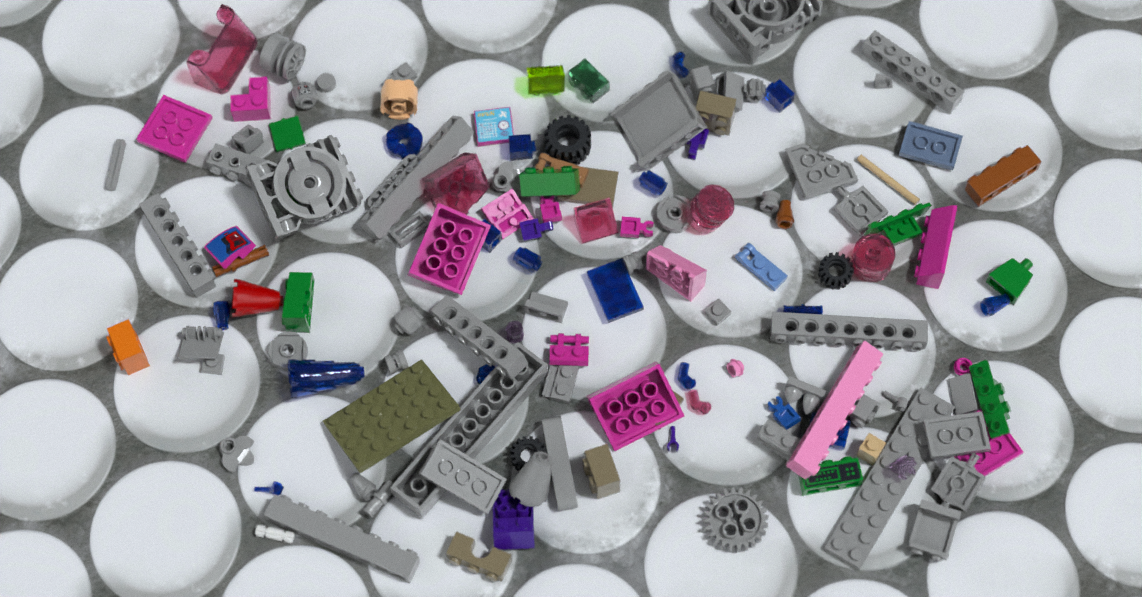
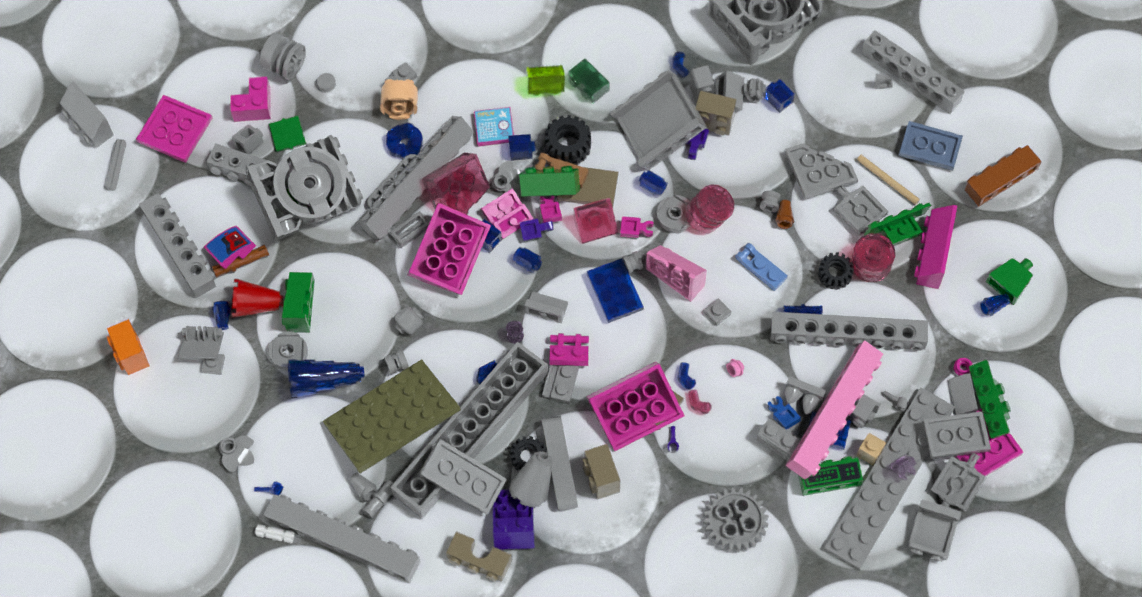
(85, 116): none -> light grey slope
(227, 56): clear pink windscreen -> none
(304, 95): light grey head -> none
(479, 337): light grey brick -> none

